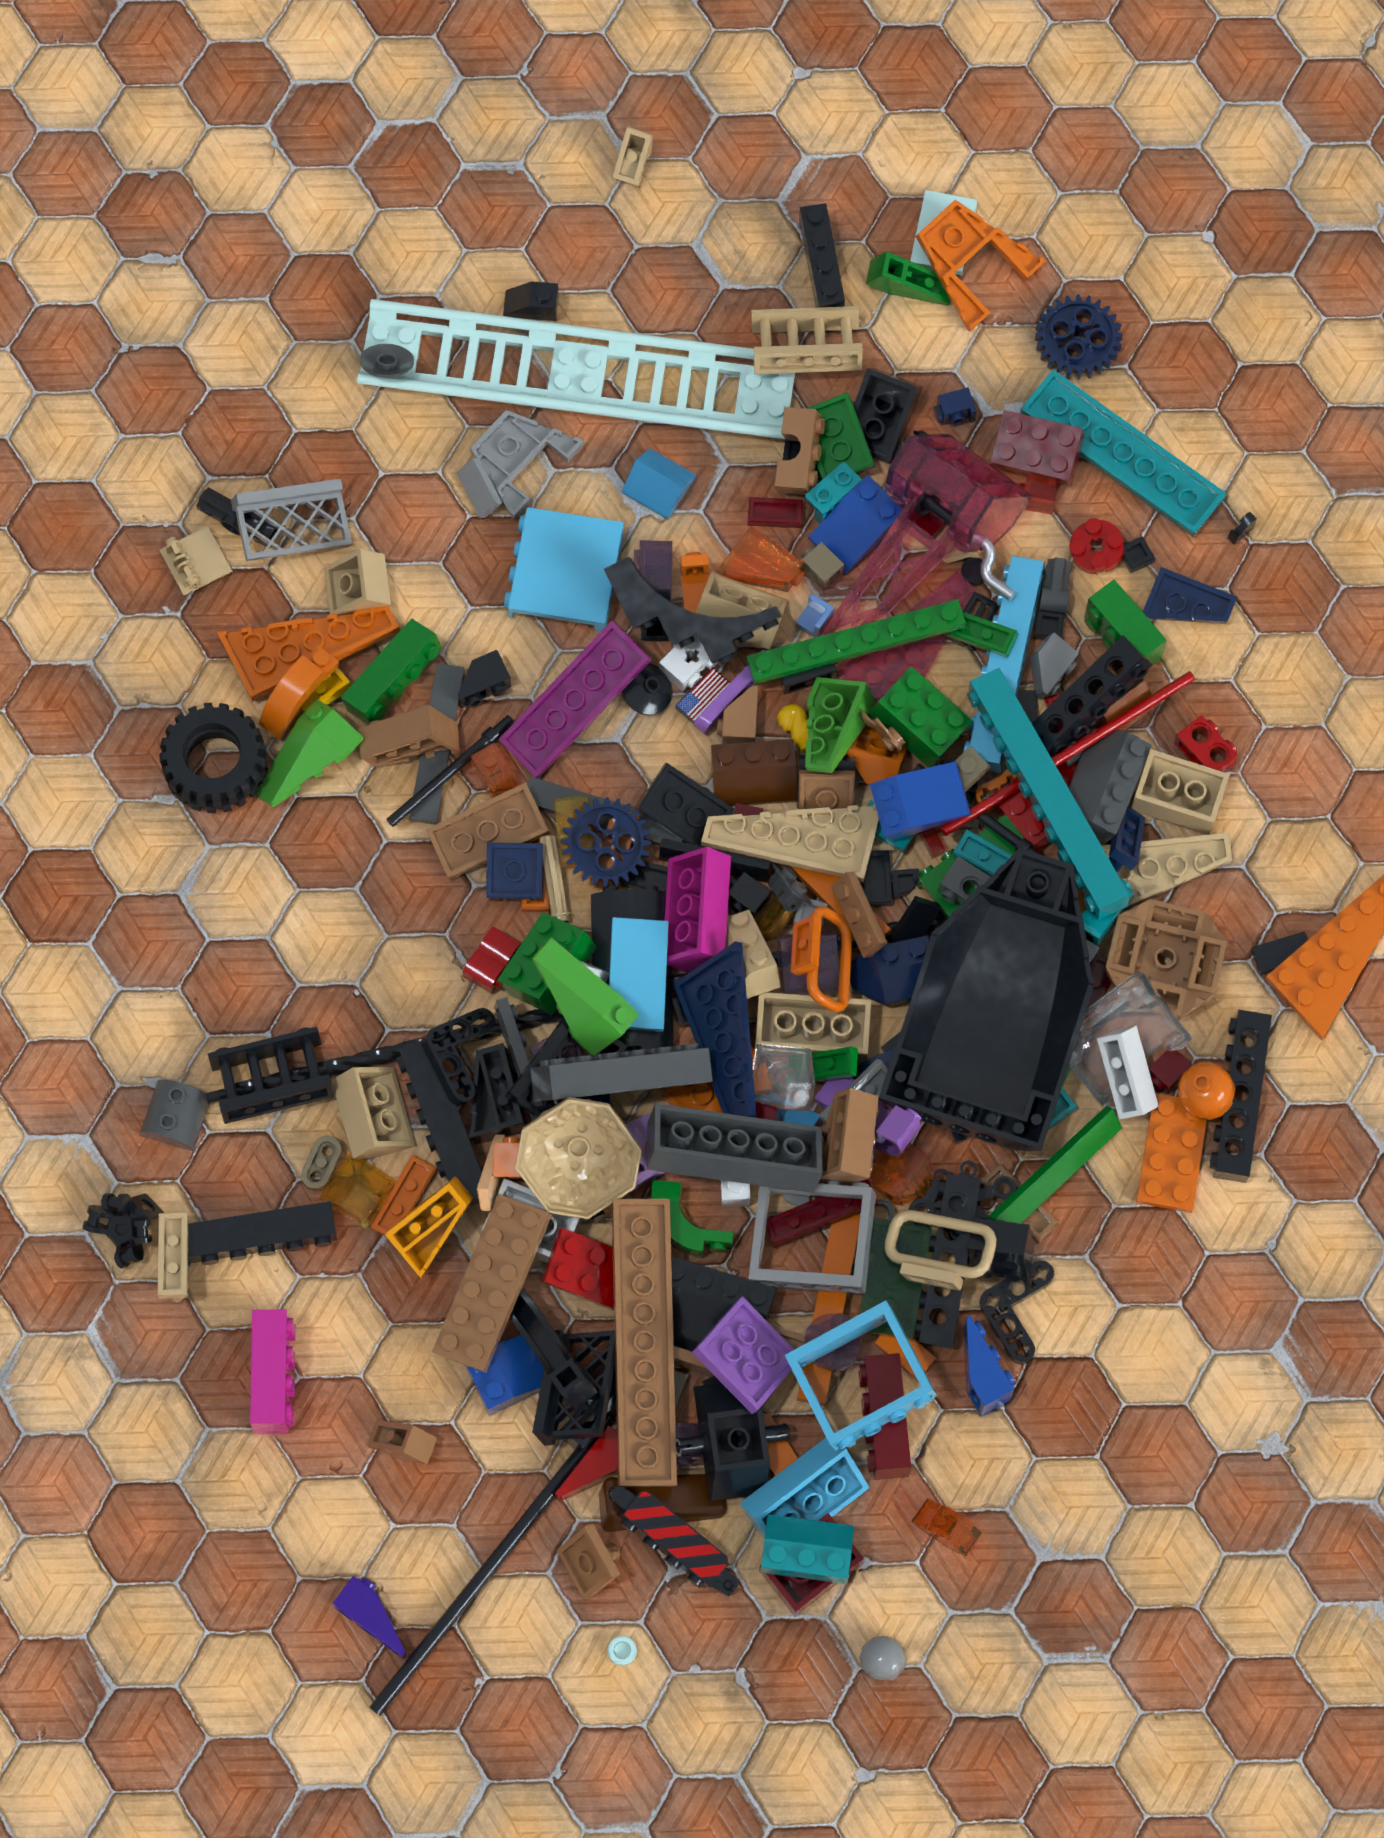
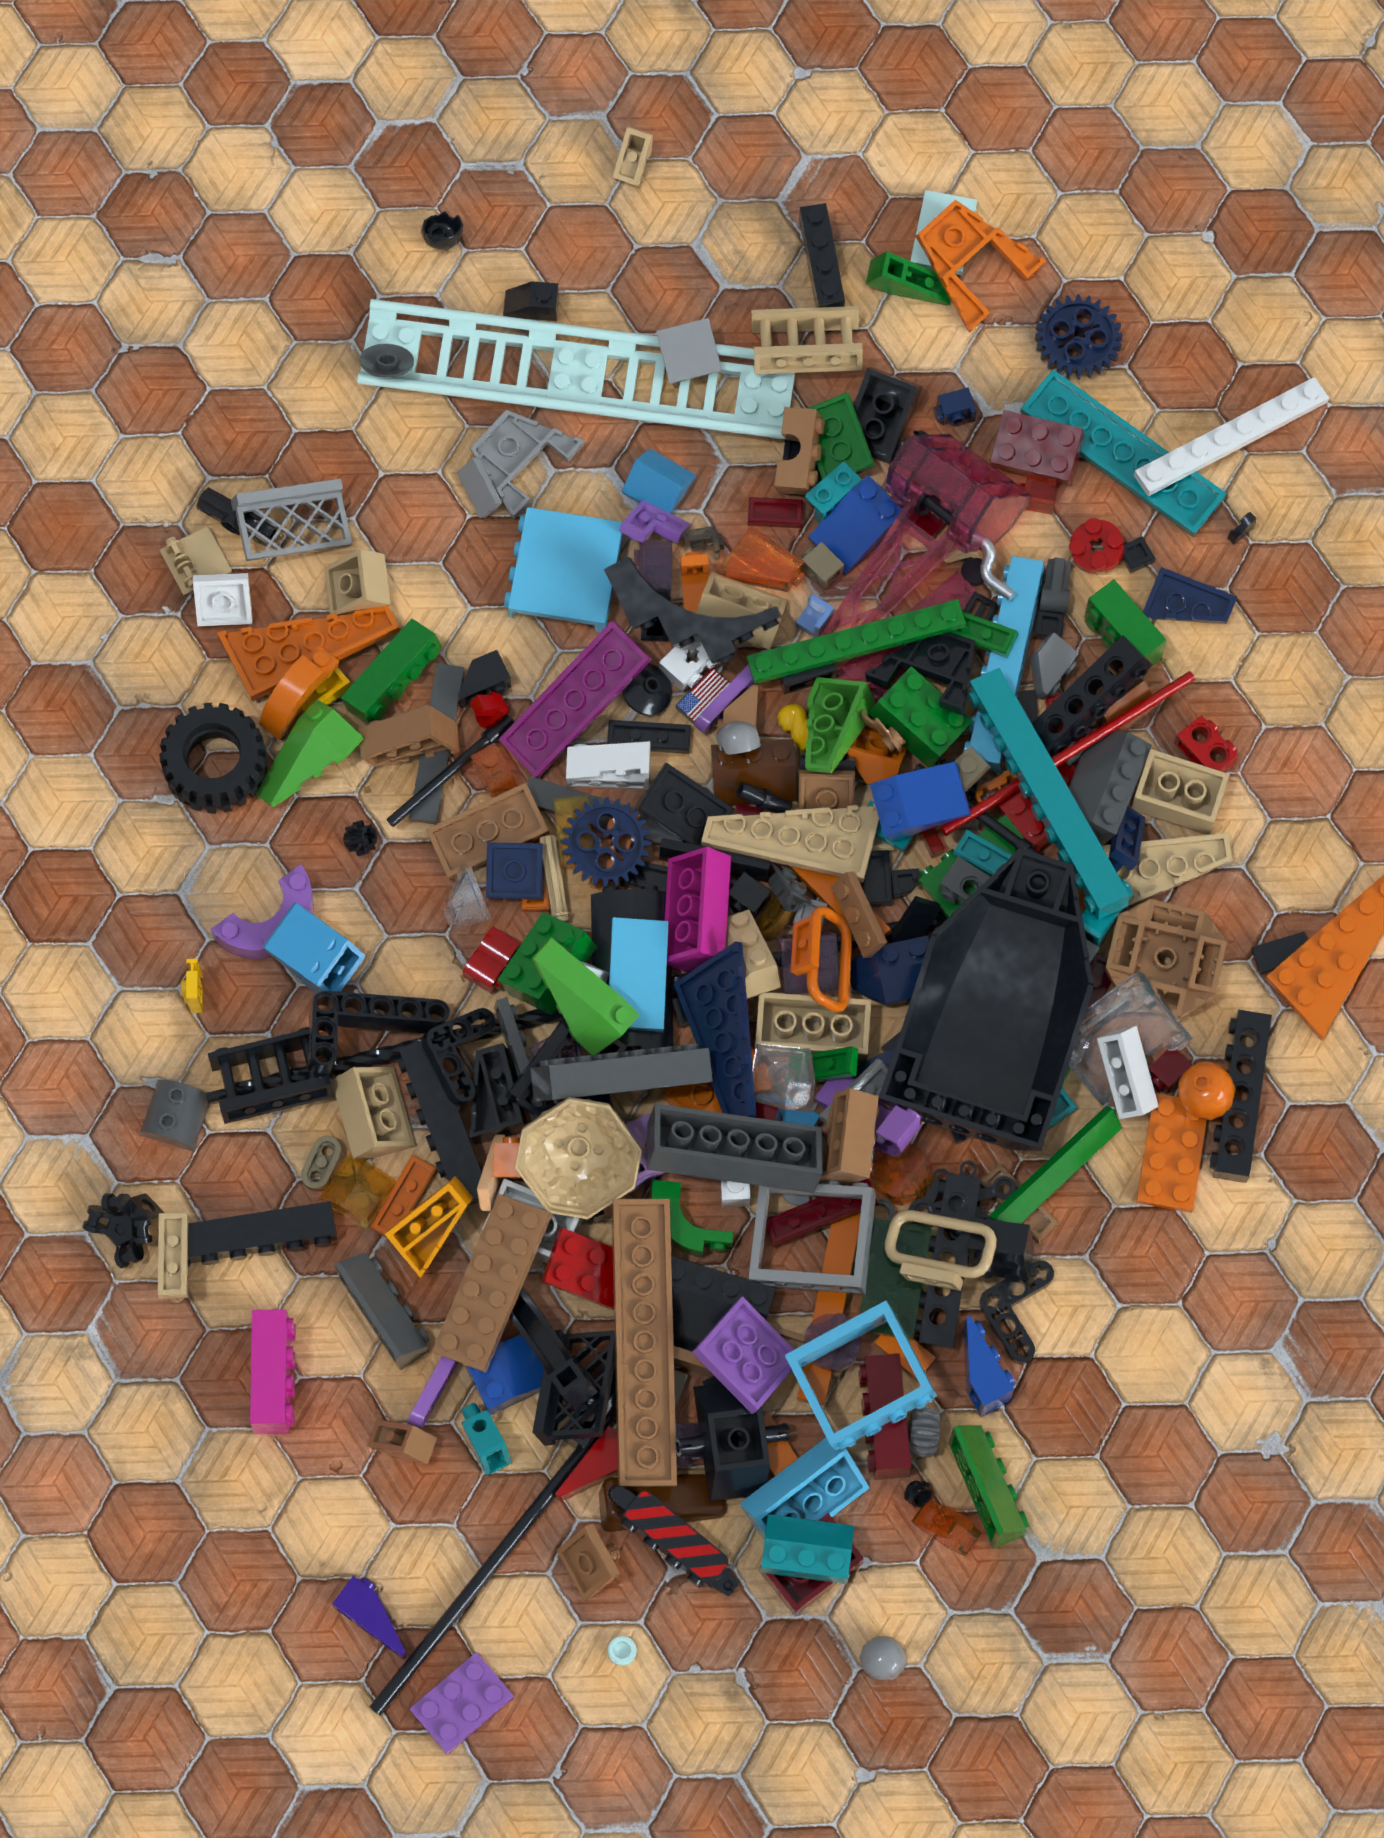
(192, 987): none -> yellow plate
(222, 599): none -> white tile
(248, 938): none -> medium lavender brick
(313, 951): none -> dark azure slope
(360, 838): none -> black gear
(366, 1019): none -> black beam
(382, 1309): none -> dark grey slope
(432, 1392): none -> medium lavender beam
(442, 231): none -> black hair
(461, 1703): none -> medium lavender plate
(465, 900): none -> clear slope
(485, 1439): none -> teal torso
(489, 709): none -> red piece
(609, 766): none -> white wedge
(649, 519): none -> medium lavender plate
(662, 736): none -> black tile
(689, 351): none -> light grey tile
(701, 538): none -> clear smoke bracket
(738, 737): none -> light grey hair
(762, 798): none -> black pin
(917, 1493): none -> black plate
(924, 1431): none -> light grey gear
(939, 657): none -> black wing
(987, 1485): none -> green slope
(1231, 436): none -> white plate

